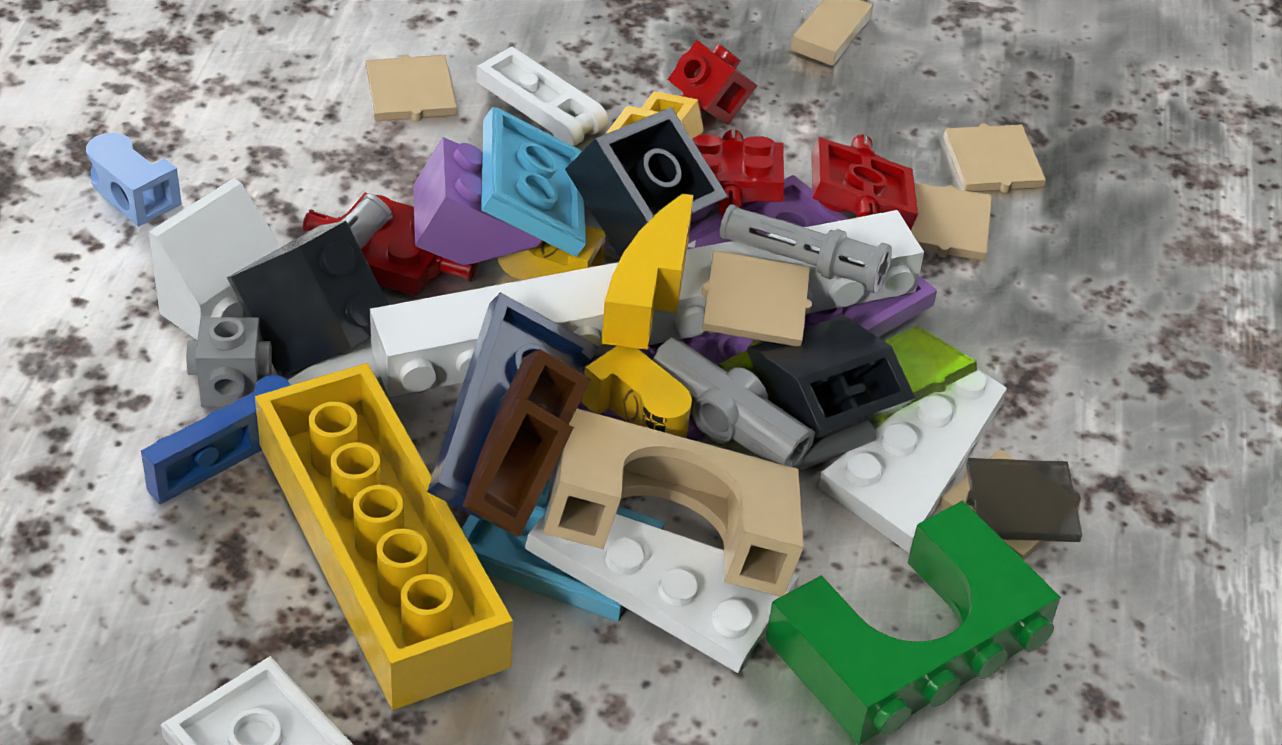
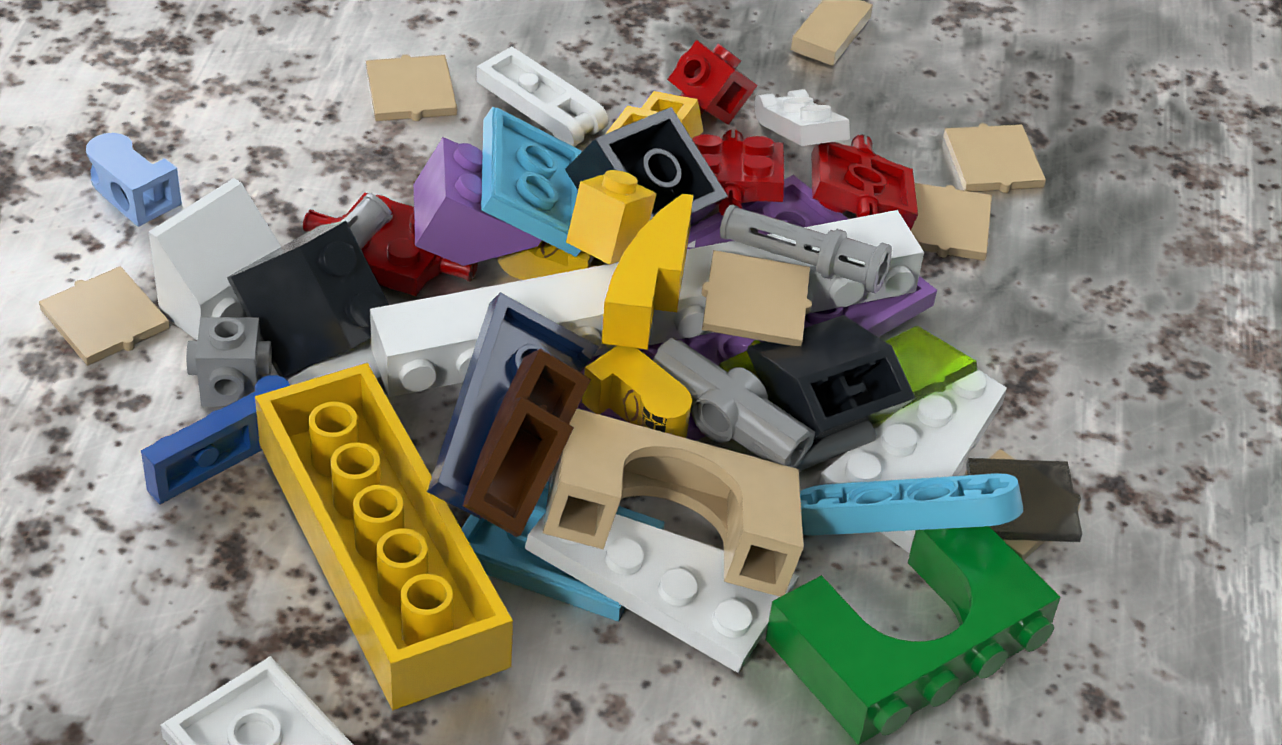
(104, 315): none -> tan piece
(609, 214): none -> yellow brick
(801, 119): none -> white plate
(911, 504): none -> medium azure beam

